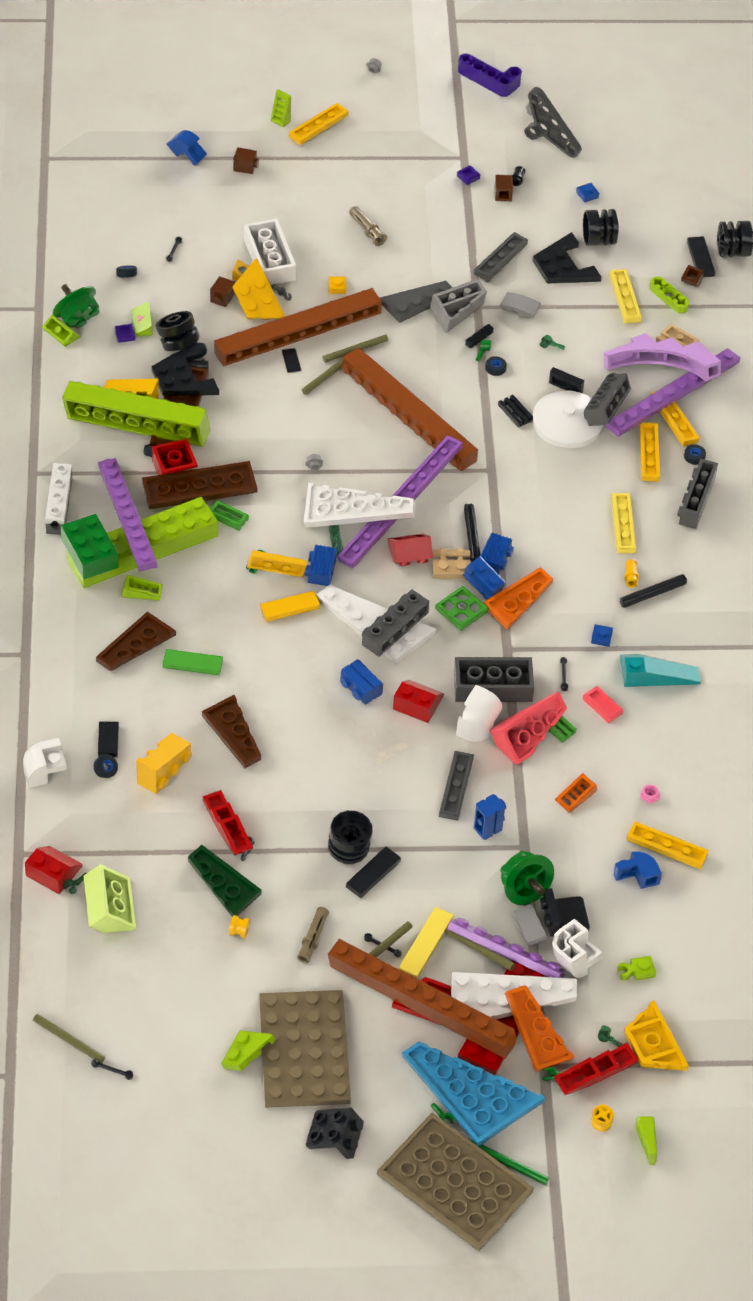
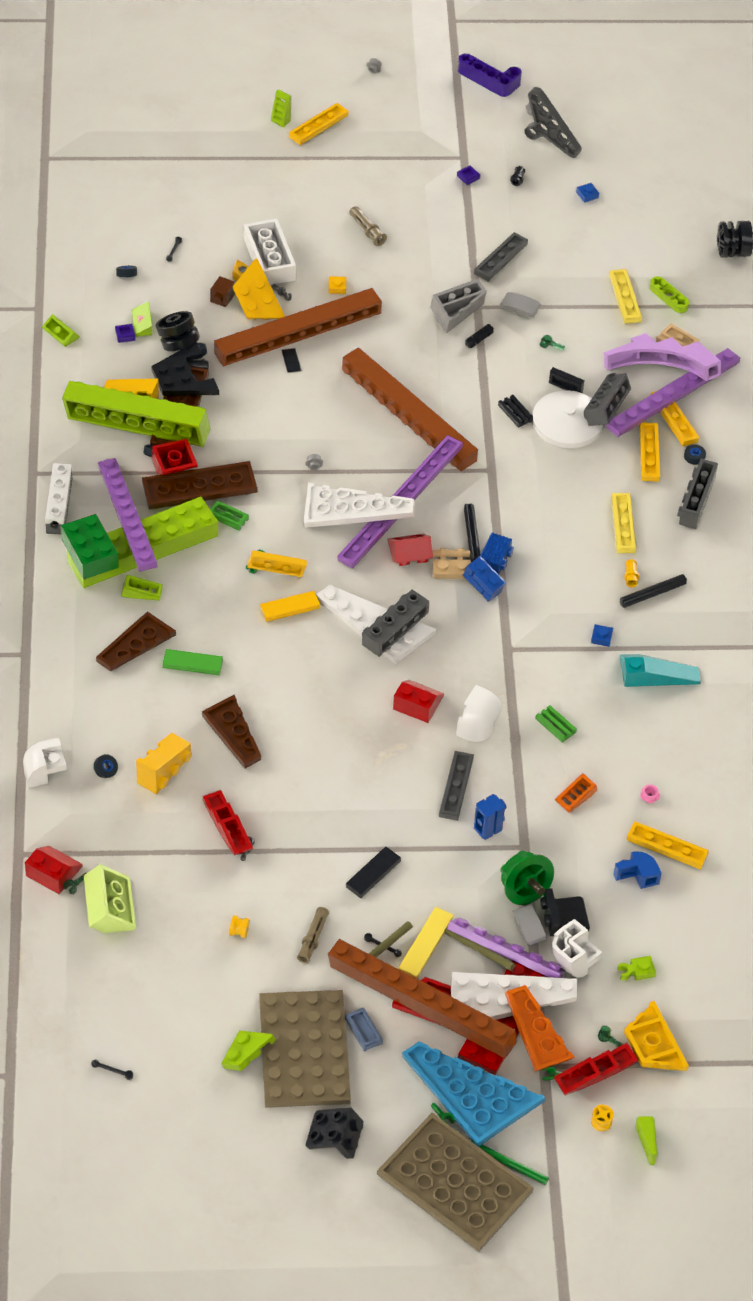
(68, 1038): olive bar -> none
(77, 306): green piece -> none
(108, 738): black tile -> none
(187, 143): blue brick -> none
(226, 883): dark green wing -> none
(245, 160): reddish brown brick -> none
(322, 377): olive bar -> none
(322, 565): blue brick -> none
(336, 538): clear green axle -> none
(340, 353): olive bar -> none
(350, 837): black wheel -> none
(361, 682): blue brick -> none
(363, 1029): none -> sand blue tile
(413, 301): dark grey wing -> none
(461, 608): bright green piece -> none
(485, 345): green hand -> none
(495, 370): black wheel -> none
(503, 187): reddish brown brick -> none
(506, 677): dark grey brick -> none
(517, 598): orange wing -> none
(524, 730): coral wedge -> none
(558, 266): black wing -> none
(564, 686): black hinge -> none
(601, 227): black wheel -> none
(602, 704): coral tile -> none
(692, 276): reddish brown brick -> none
(700, 255): black tile -> none

